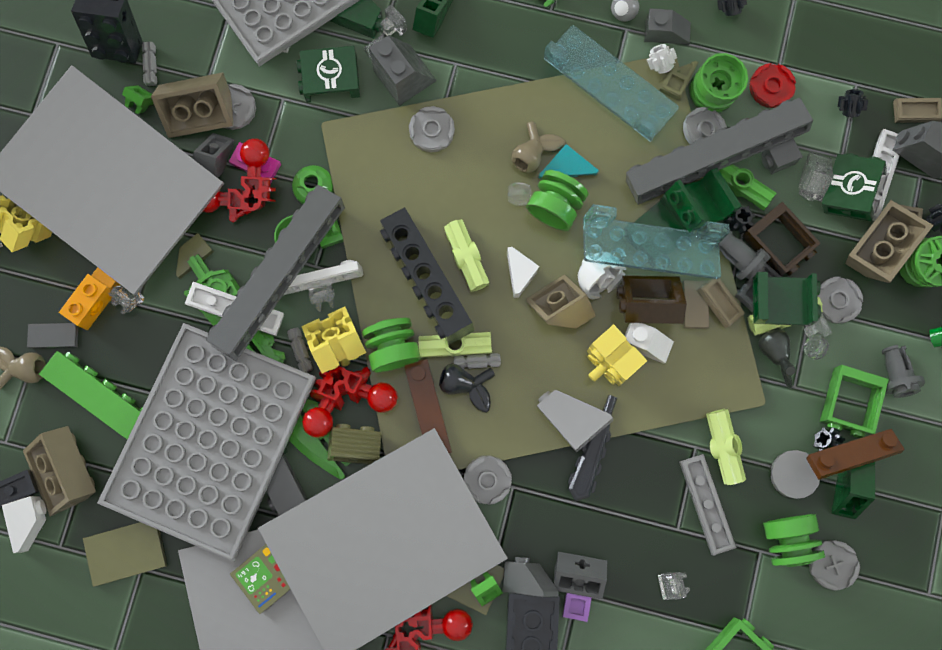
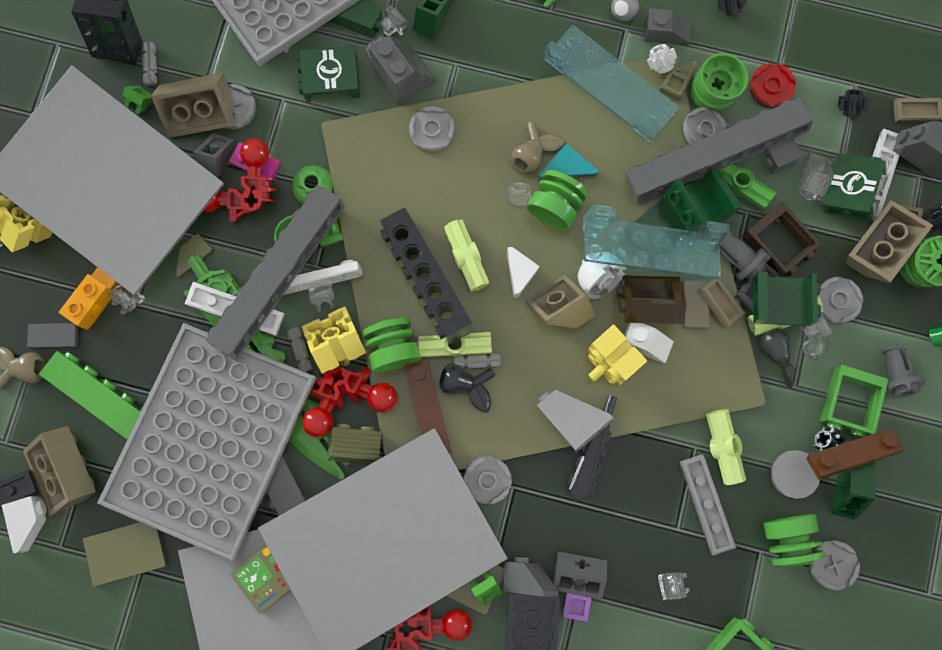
(740, 220): black gear -> none

